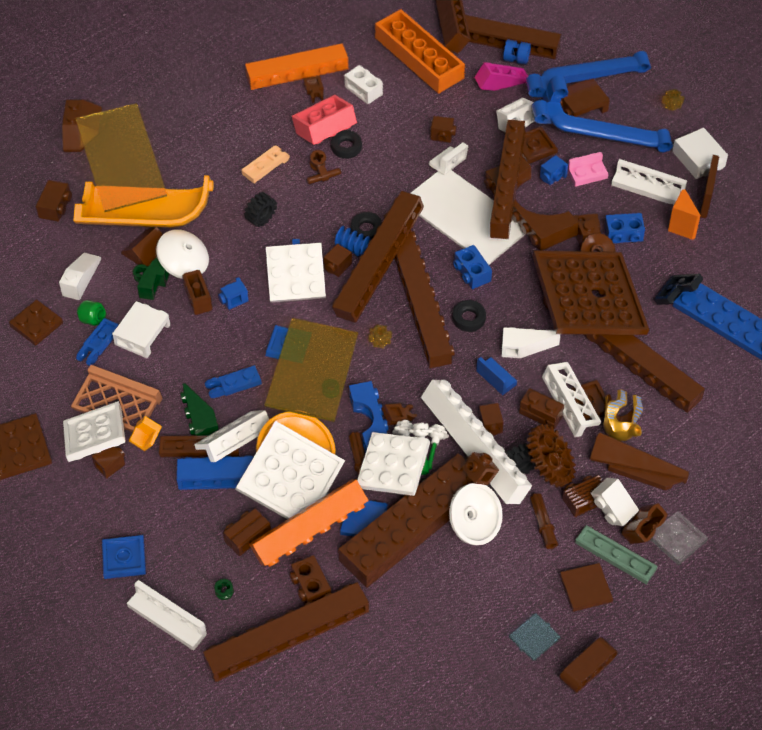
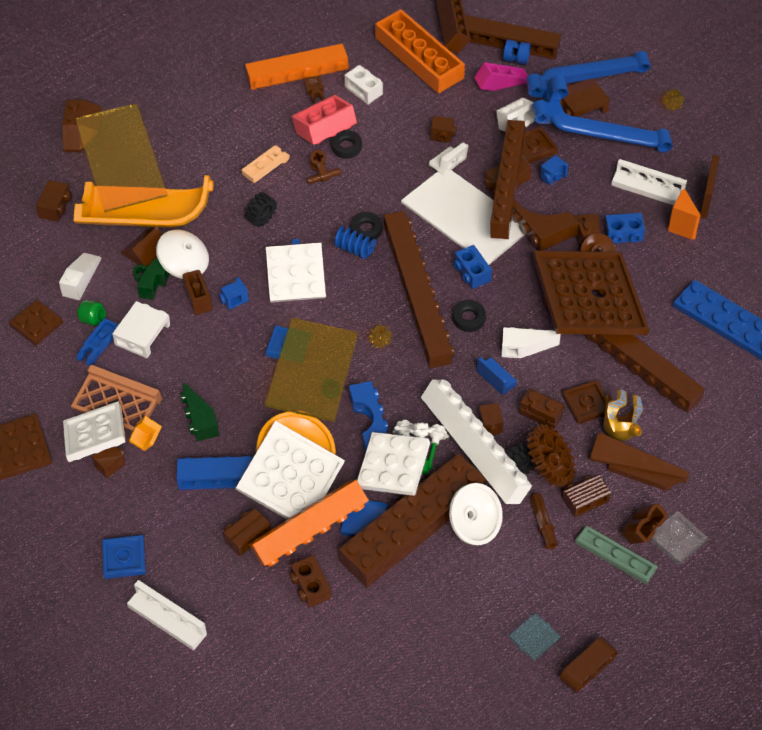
(184, 447): reddish brown plate -> none
(219, 586): dark green bush -> none
(233, 382): blue hinge -> none
(233, 435): white fence -> none
(286, 631): reddish brown brick -> none
(337, 260): reddish brown brick -> none
(357, 449): reddish brown axle -> none
(378, 256): reddish brown brick -> none
(395, 413): reddish brown plate -> none
(480, 468): reddish brown brick -> none
(560, 392): white fence -> none
(586, 587): reddish brown tile -> none
(587, 169): bright pink bracket -> none
(614, 502): white brick -> none
(677, 284): black plate -> none
(696, 152): white brick -> none

